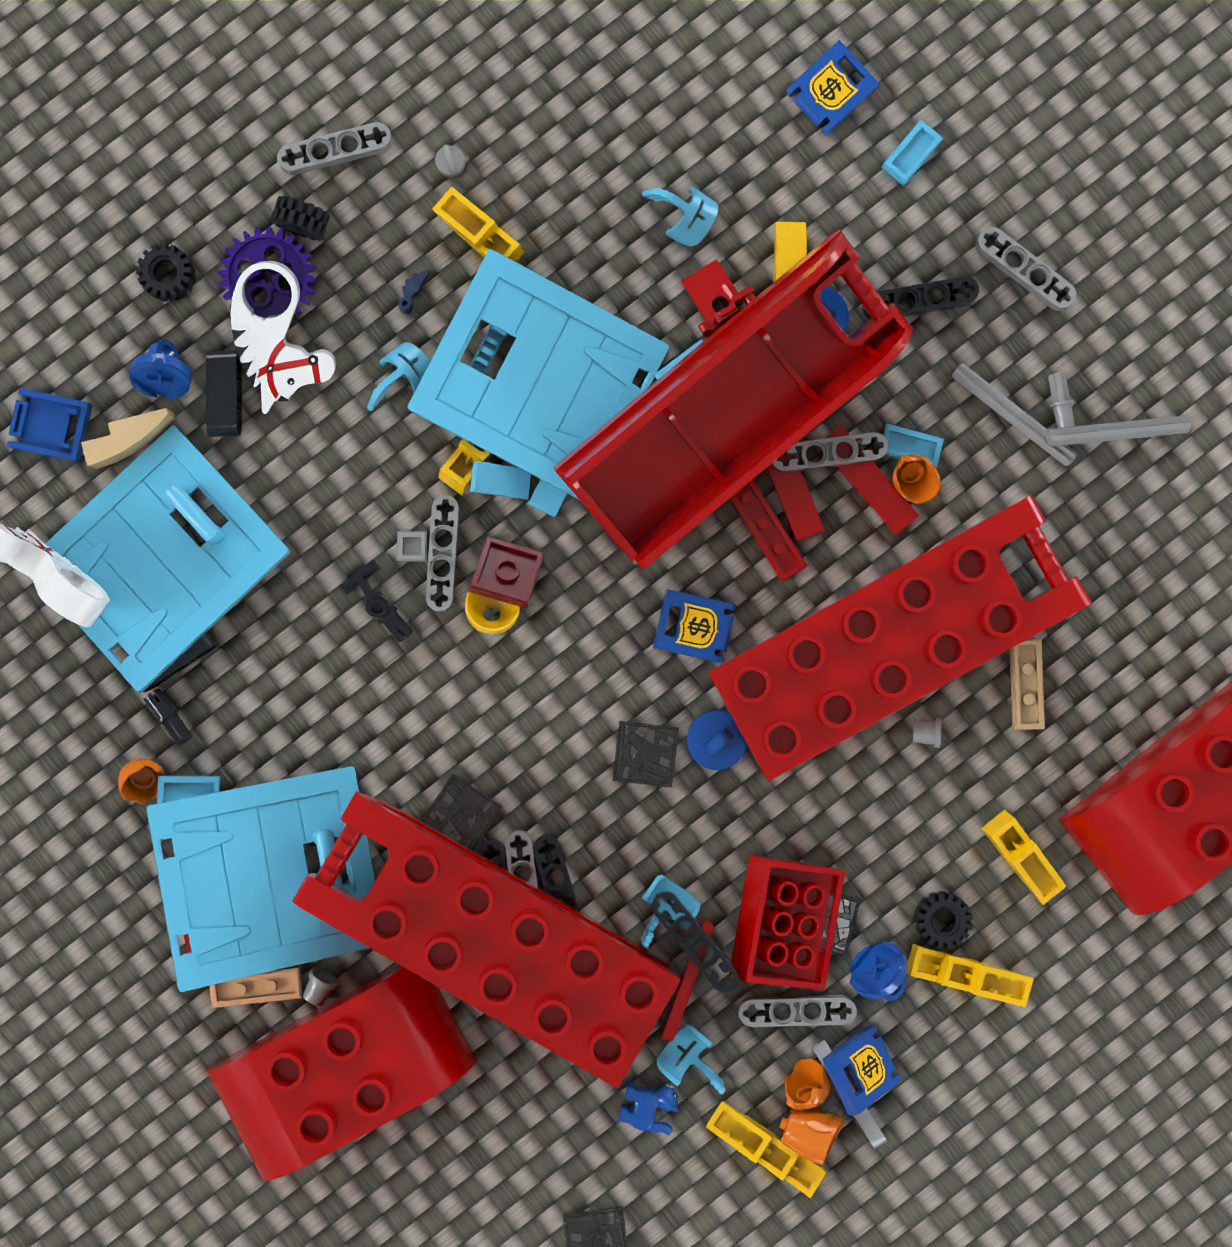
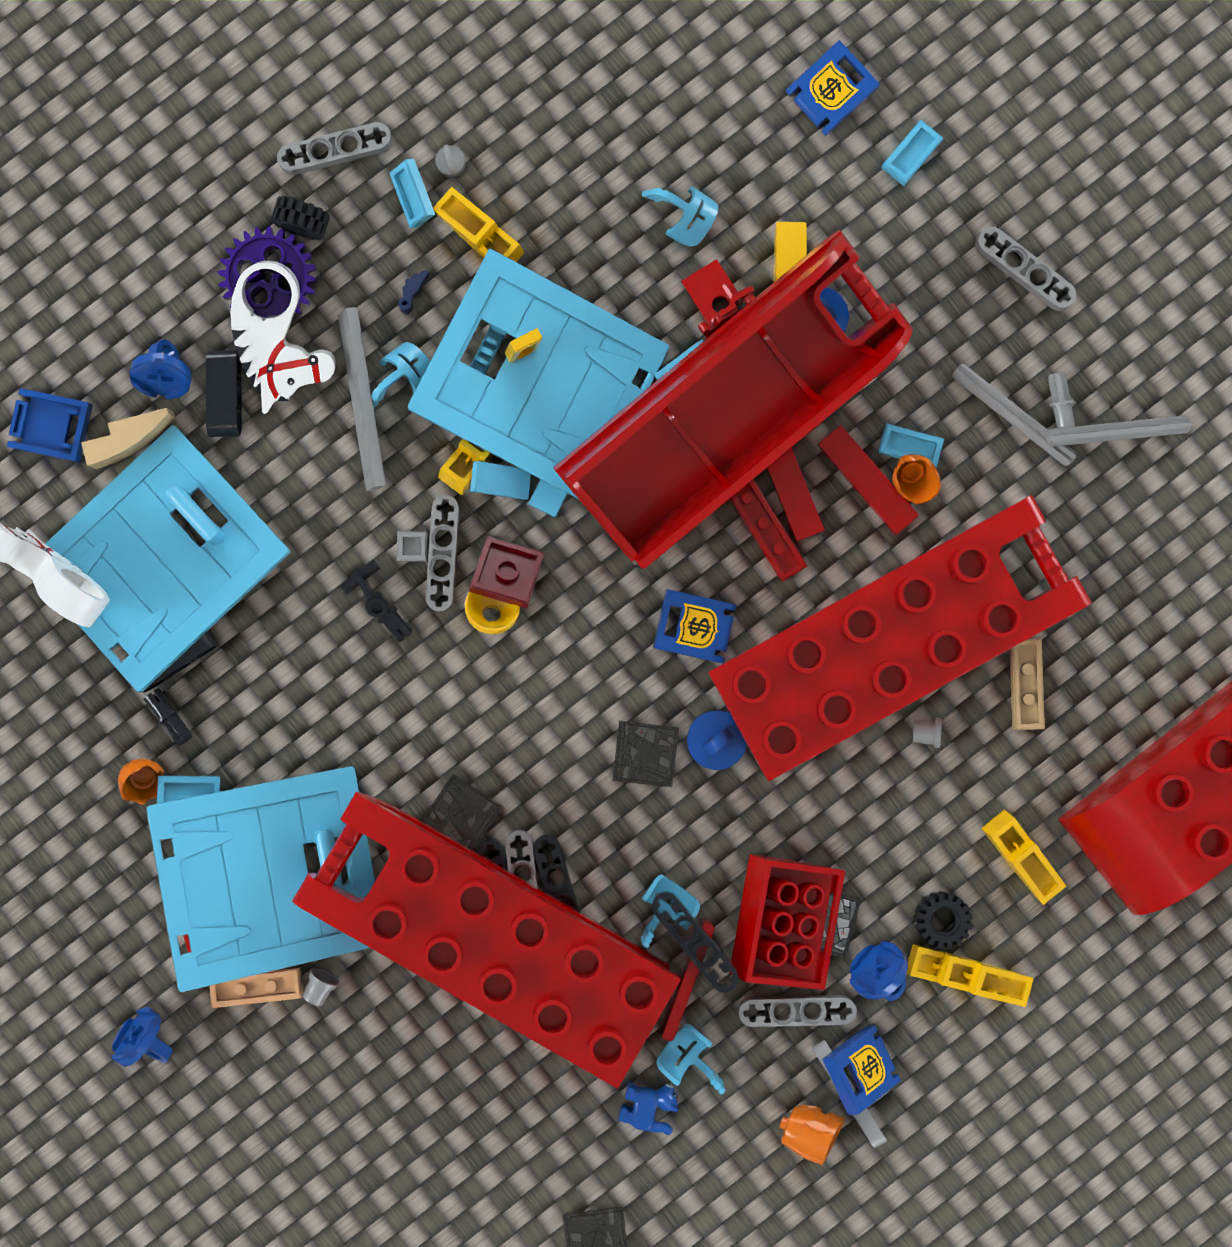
(139, 1038): none -> blue tile
(148, 272): black tyre -> none
(341, 1071): red brick -> none
(361, 399): none -> light grey tile
(412, 193): none -> medium azure tile
(523, 345): none -> yellow tile
(765, 1148): yellow slope -> none
(807, 1085): orange hair -> none
(829, 455): light grey beam -> none
(921, 302): black beam -> none

